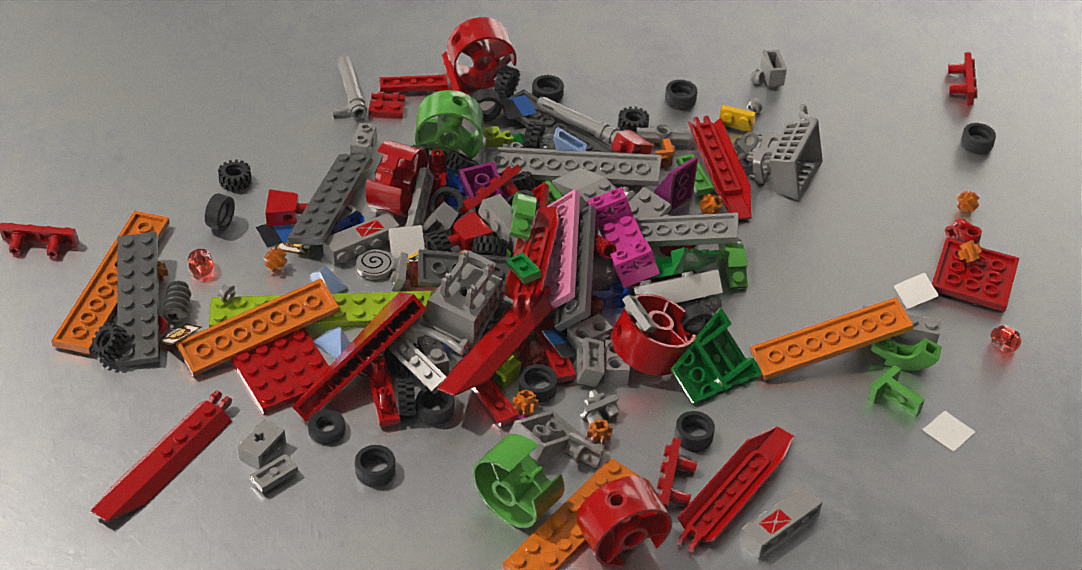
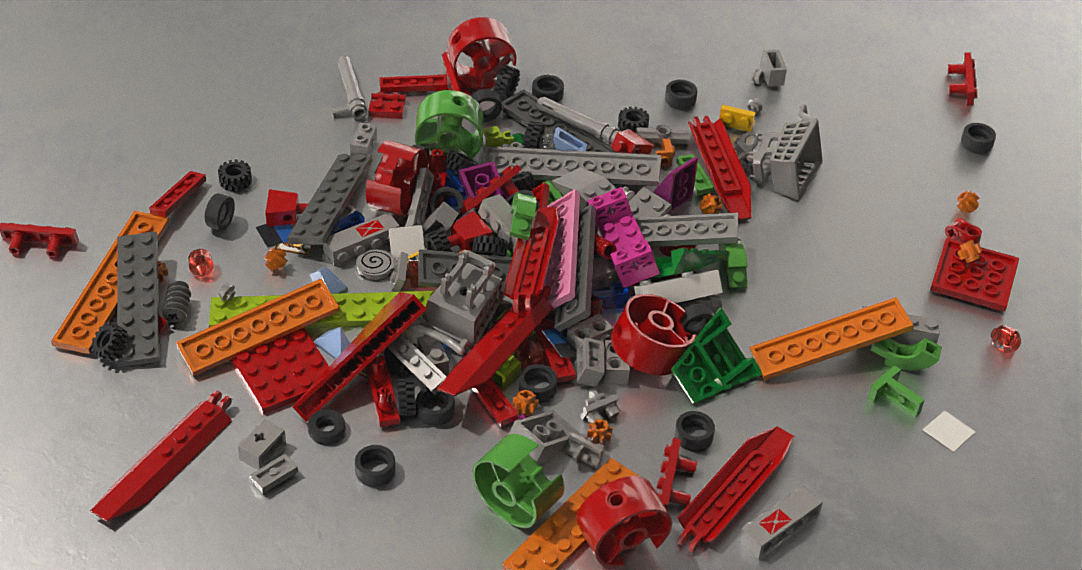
(177, 194): none -> red plate
(179, 333): sticker -> none
(517, 107): sticker -> none
(523, 268): green plate -> none
(635, 309): light grey plate -> none
(915, 290): white sticker -> none

